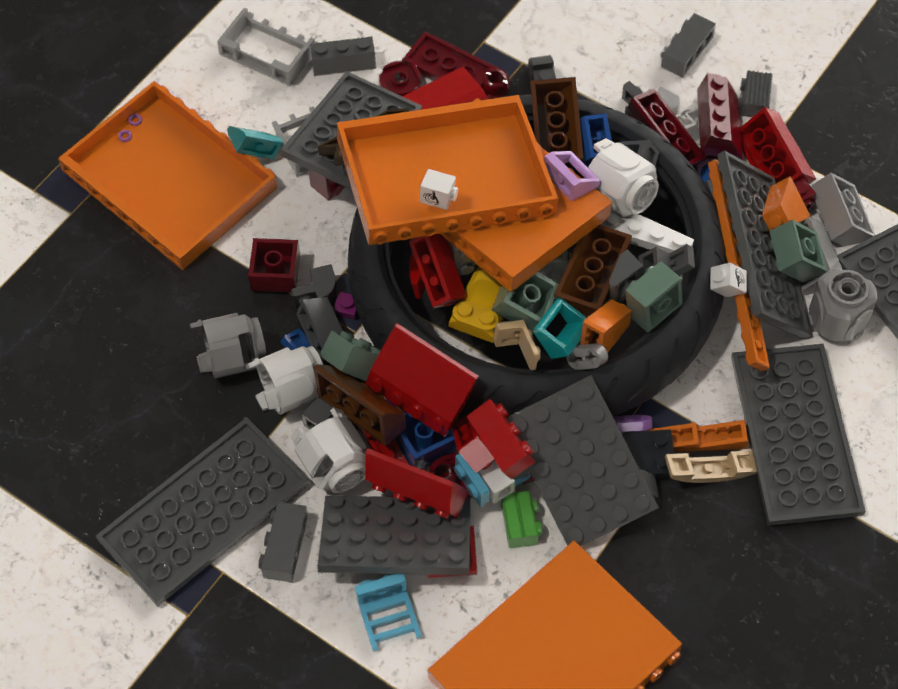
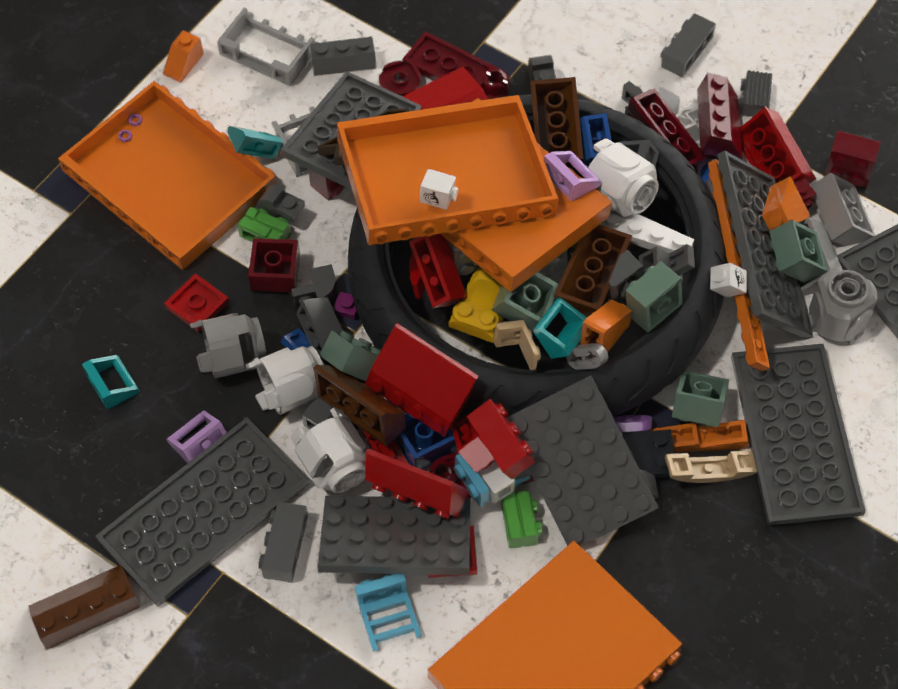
(83, 607): none -> reddish brown slope
(110, 398): none -> teal tile
(183, 56): none -> orange slope
(196, 301): none -> red plate
(200, 440): none -> lavender tile
(263, 225): none -> bright green brick
(280, 203): none -> dark grey brick
(700, 398): none -> sand green brick
(853, 158): none -> dark red brick

